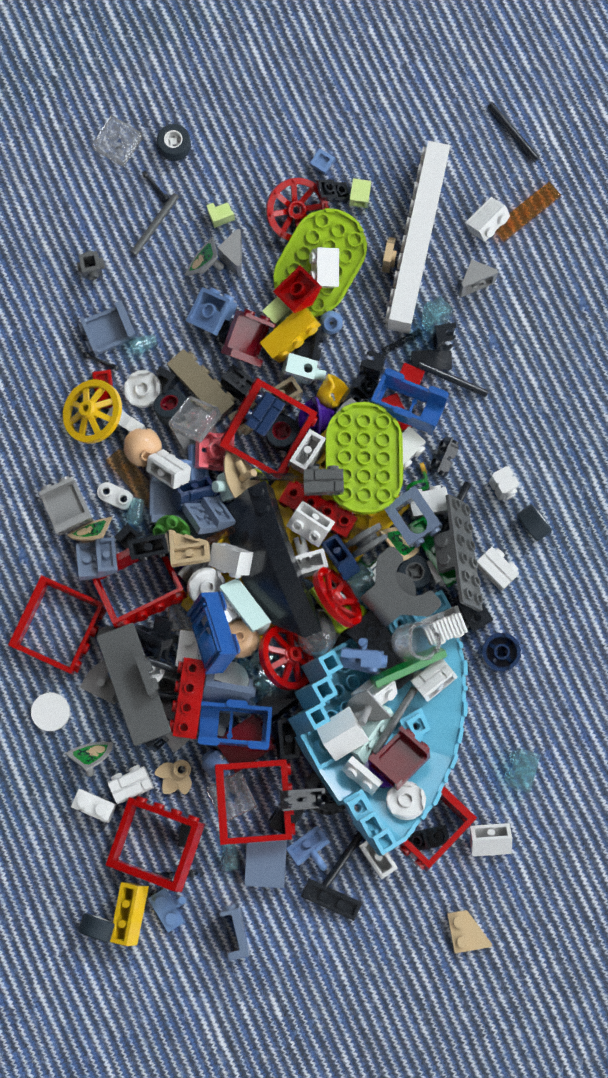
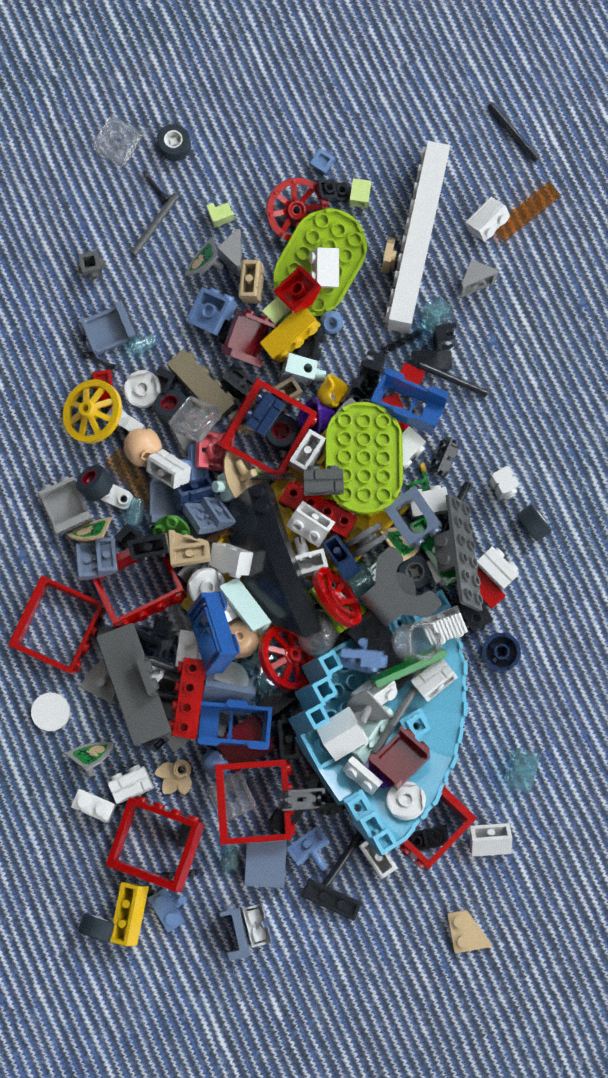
(94, 483): none -> black wheel
(251, 281): none -> tan brick
(254, 923): none -> white piece
(489, 591): none -> red tile

